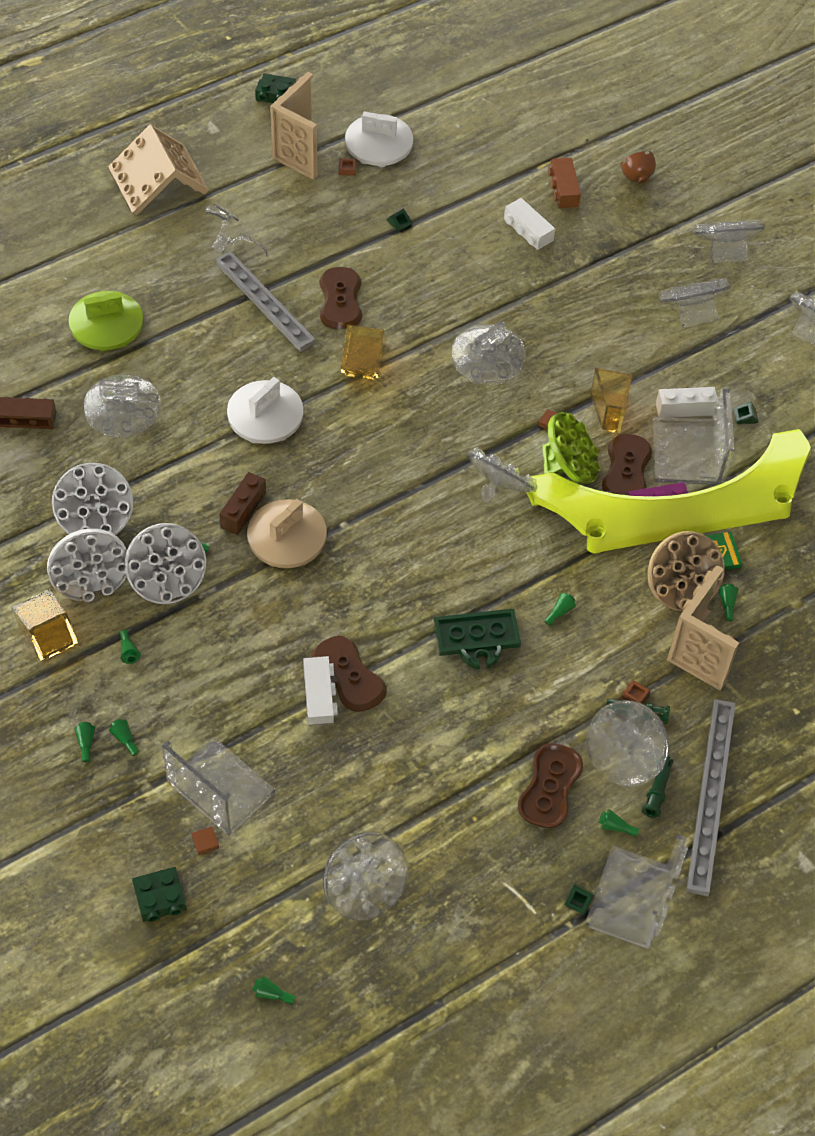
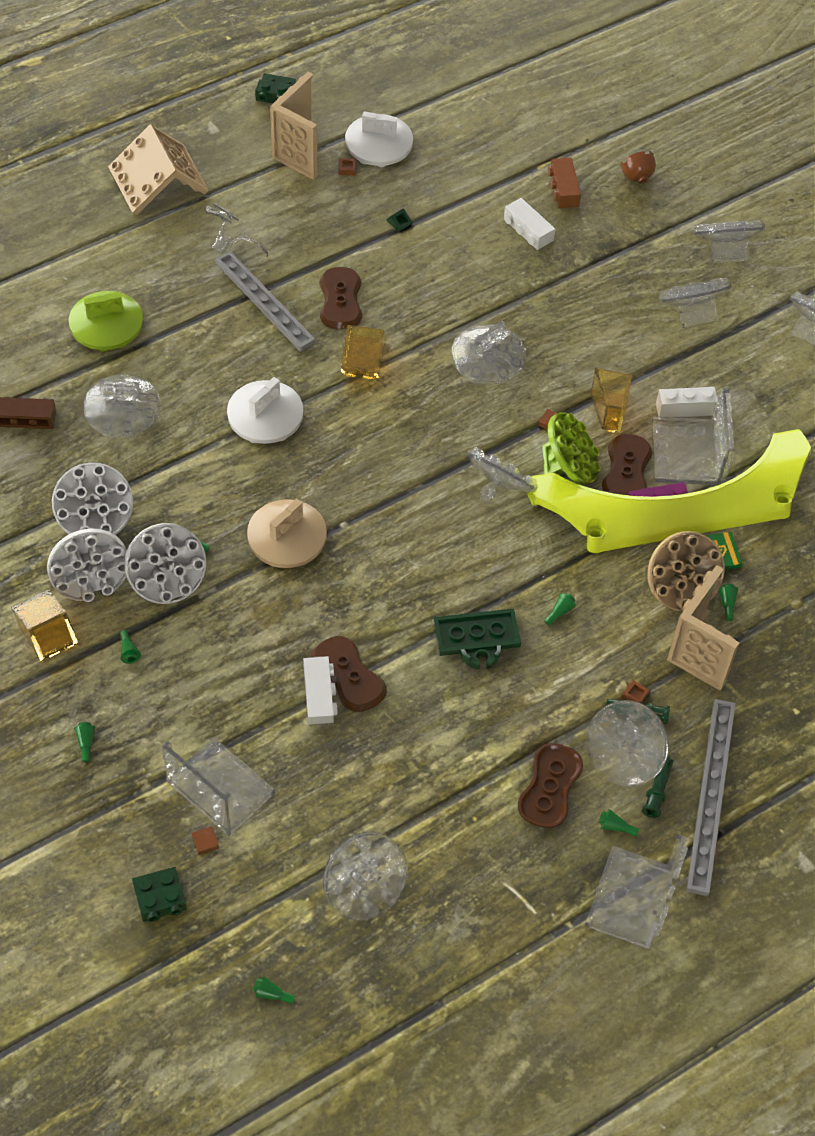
(121, 731): green cone -> none
(242, 503): reddish brown brick -> none
(579, 899): dark green slope -> none
(746, 414): dark green slope -> none

